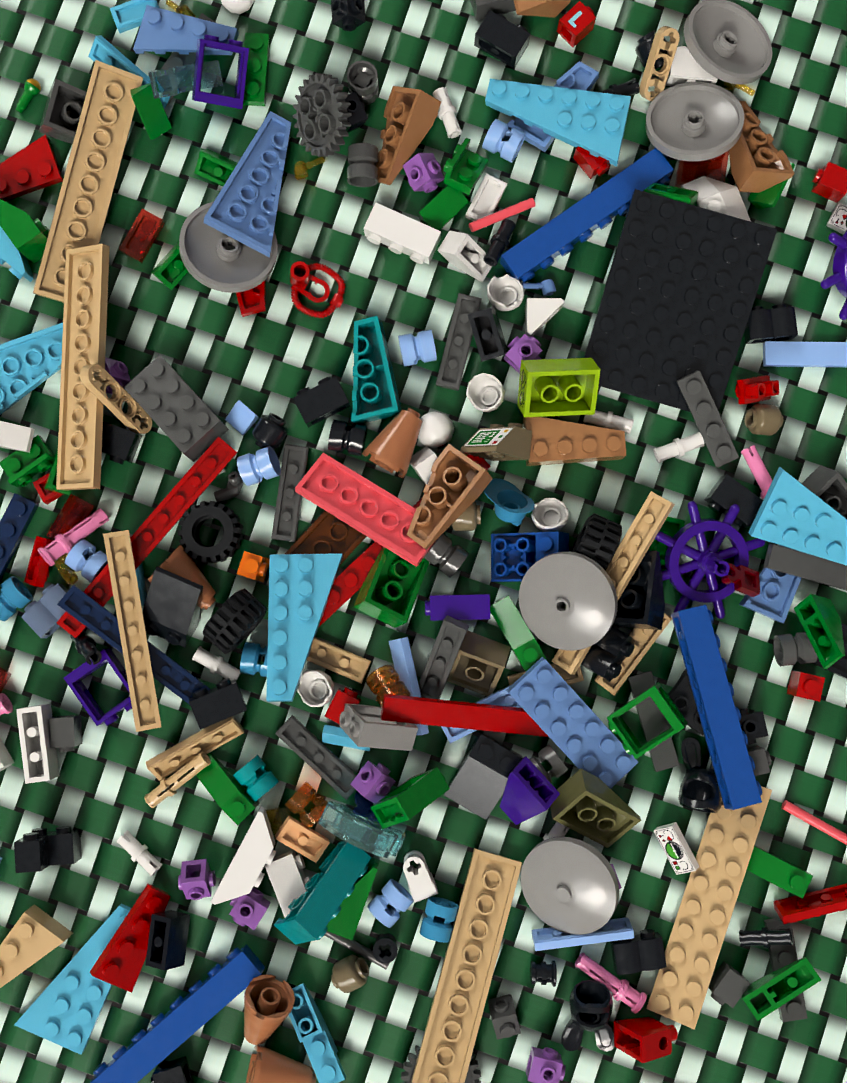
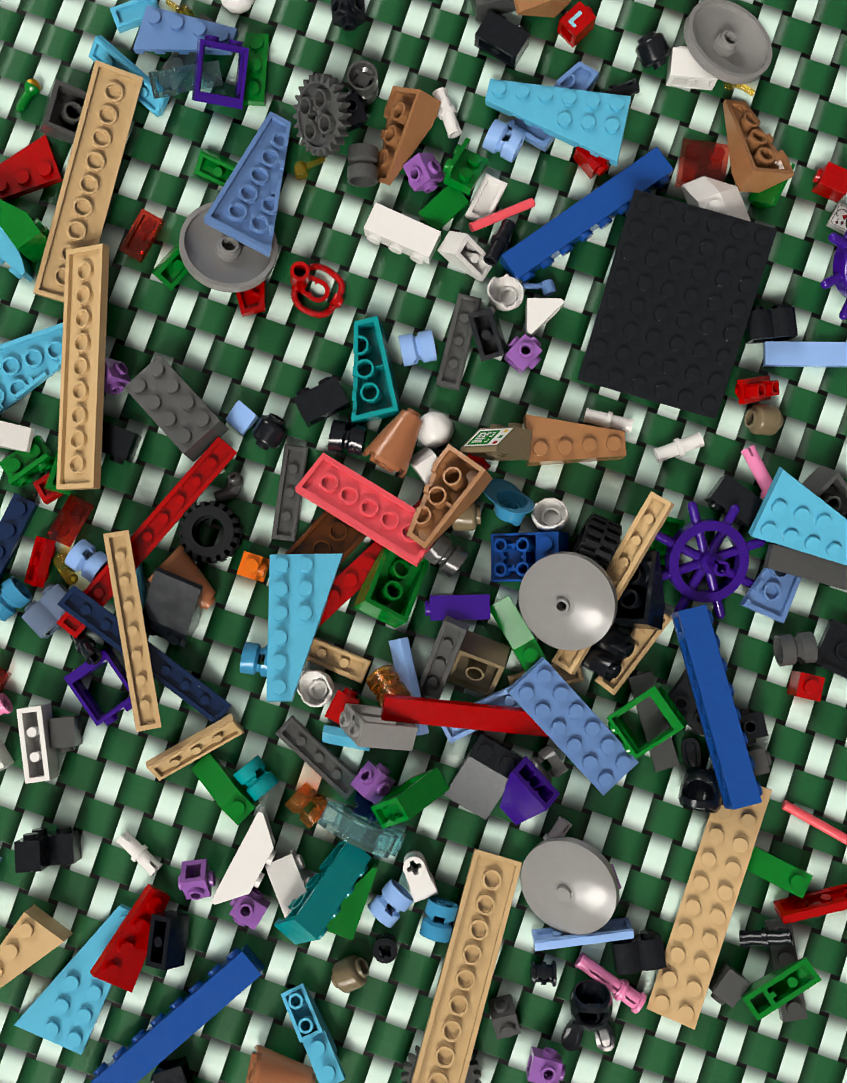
(65, 542): bright pink pin -> none
(119, 395): tan beam -> none
(150, 111): green slope -> none
(157, 796): tan pin -> none
(216, 664): white pin -> none
(217, 703): black brick -> none
(234, 621): black tyre -> none
(255, 467): light blue wheel -> none
(266, 1007): nougat cone -> none
(277, 817): clear yellow tile -> none
(301, 839): light nougat plate -> none
(356, 947): dark grey bar -> none
(485, 392): white hair -> none
(558, 387): lime brick -> none
(593, 809): olive slope -> none
(644, 1038): red torso -> none
(654, 54): tan beam -> none
(674, 193): green slope -> none
(676, 848): white tile -> none
(694, 121): light grey dish -> none
(707, 418): dark grey plate -> none
(744, 580): dark red plate -> none
(822, 628): green slope -> none

